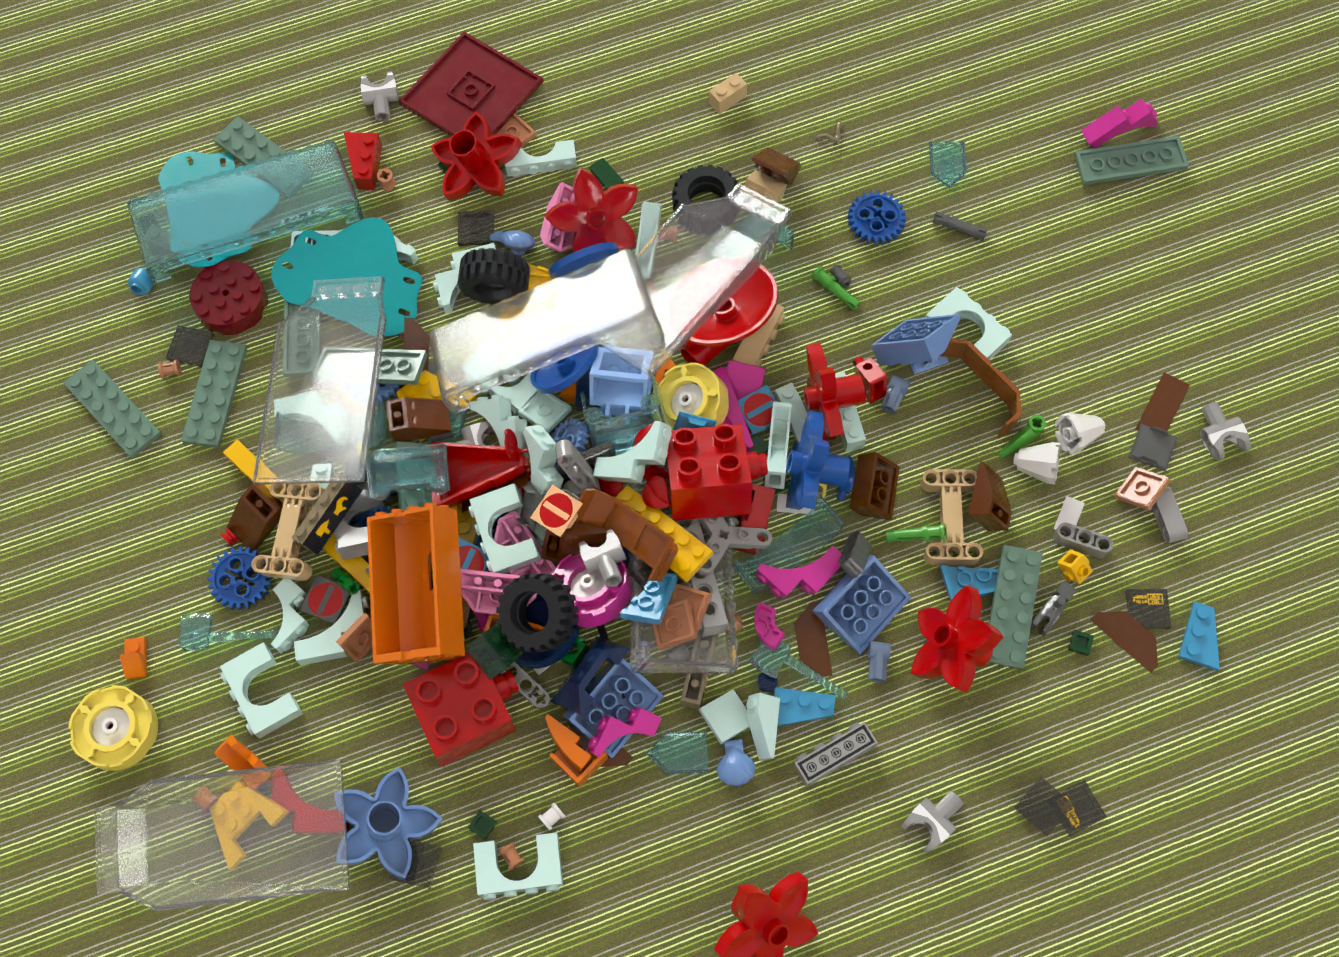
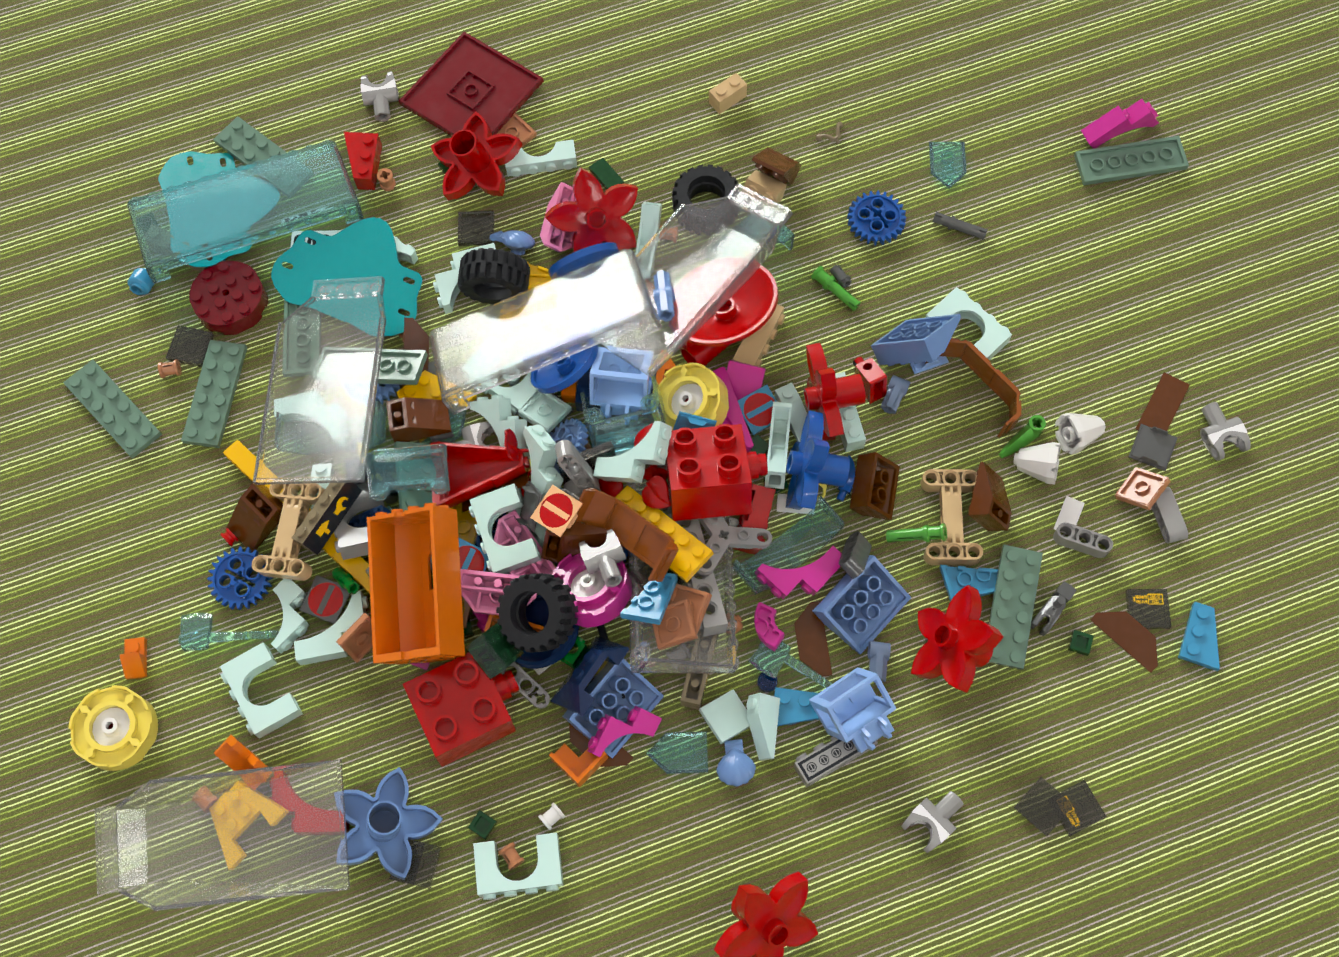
(568, 744): orange slope -> none
(664, 296): none -> medium blue piece
(854, 711): none -> light blue piece
(1075, 567): yellow brick -> none

